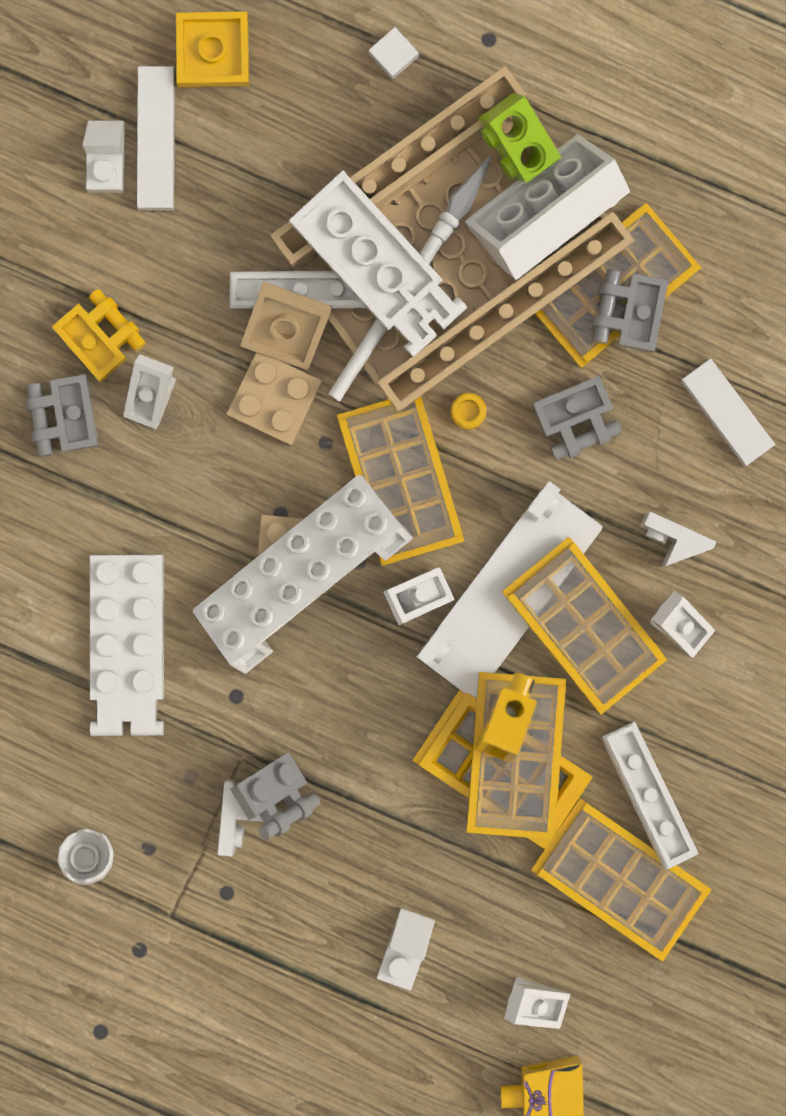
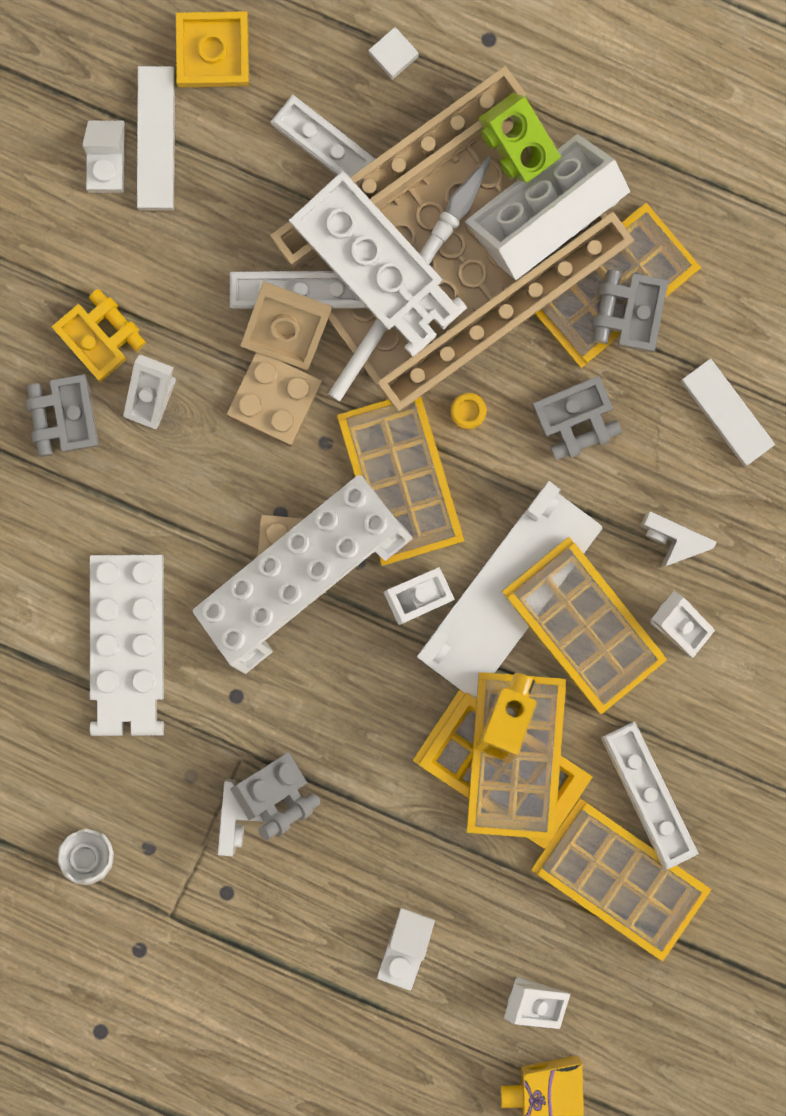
(320, 138): none -> white tile

